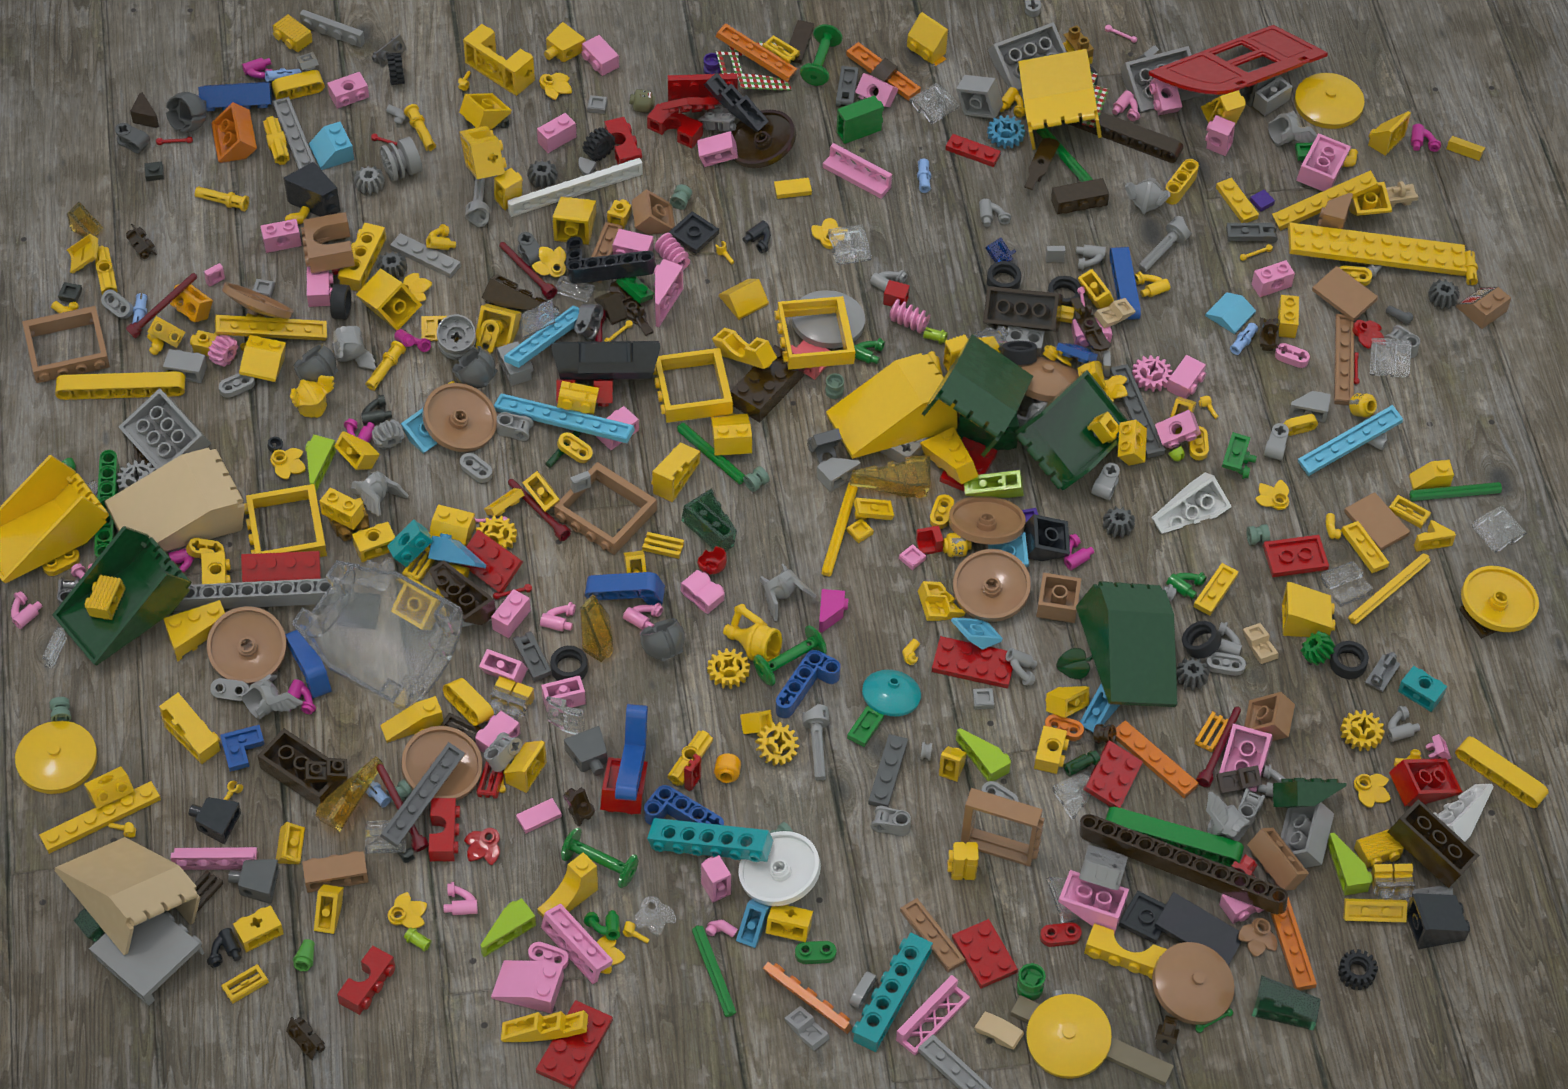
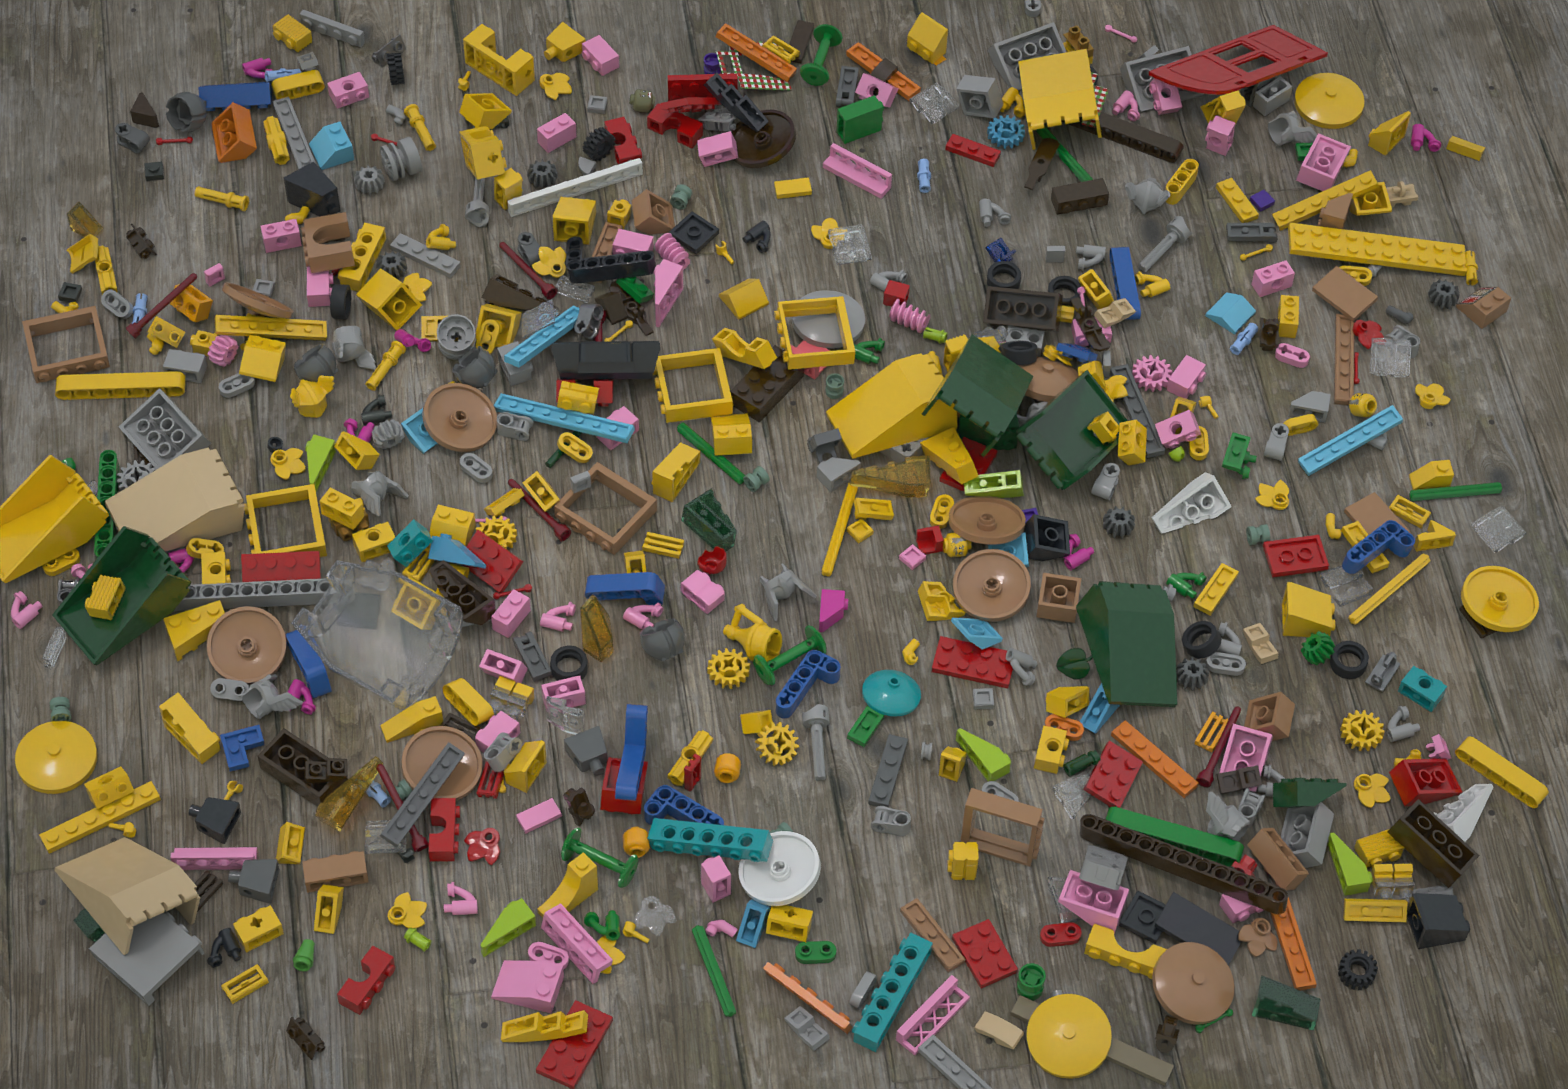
(636, 842): none -> light orange head
(1104, 733): dark brown wheel -> none
(1388, 535): none -> blue beam
(1431, 395): none -> yellow plate

